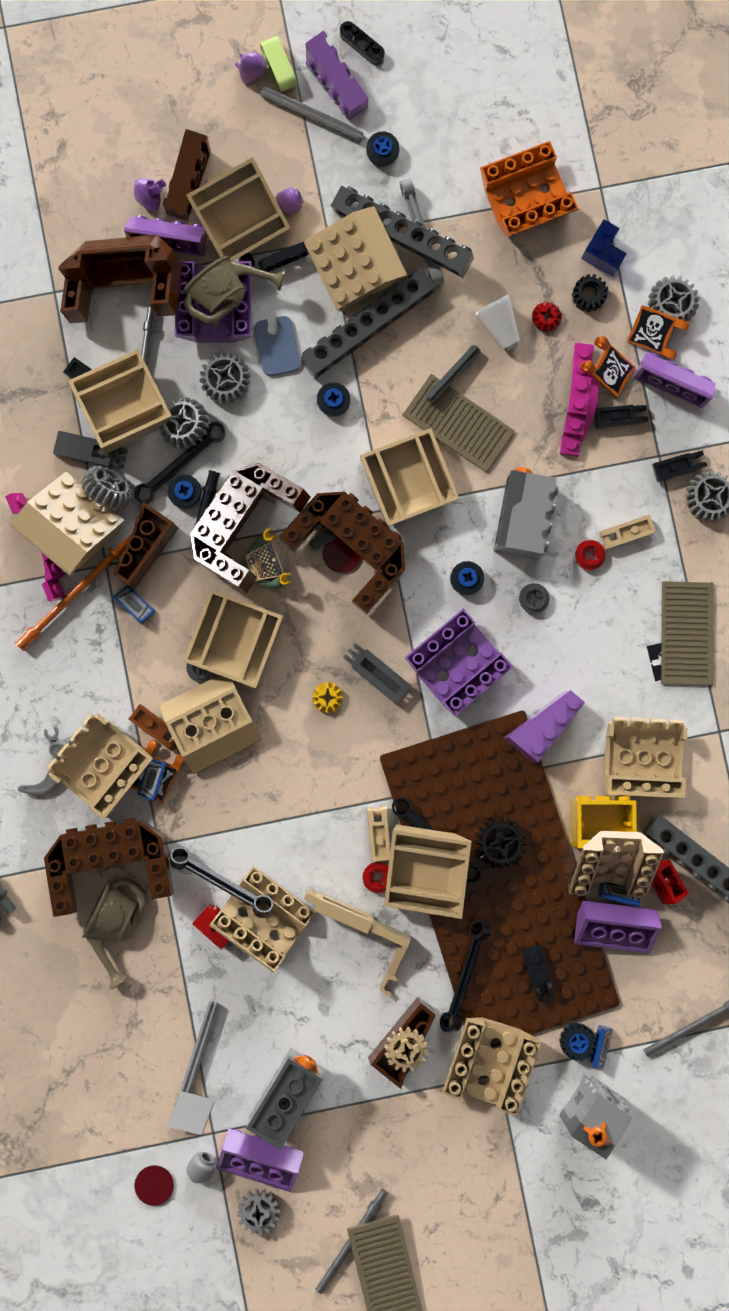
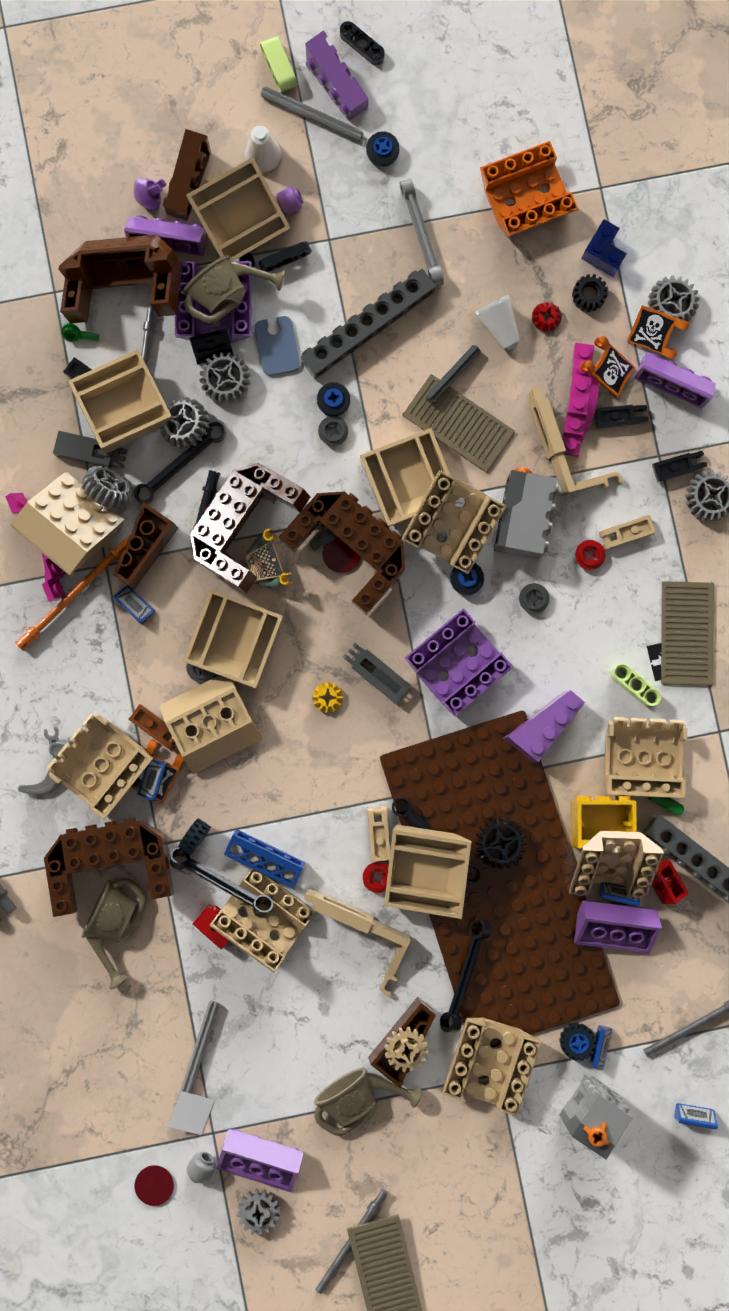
(72, 333): none -> green plate
(189, 496): black wheel -> none
(194, 836): none -> black wheel
(211, 343): none -> black plate
(251, 66): medium lavender piece -> none
(263, 149): none -> white cone
(265, 851): none -> blue fence
(285, 1098): dark grey piece -> none
(331, 422): none -> dark grey gear
(352, 1100): none -> dark tan piece
(355, 258): tan slope -> none
(459, 265): dark grey brick -> none
(465, 526): none -> tan slope
(537, 970): black hinge -> none
(555, 448): none -> tan hinge
(644, 687): none -> yellowish green beam
(669, 804): none -> green bar
(696, 1116): none -> slope

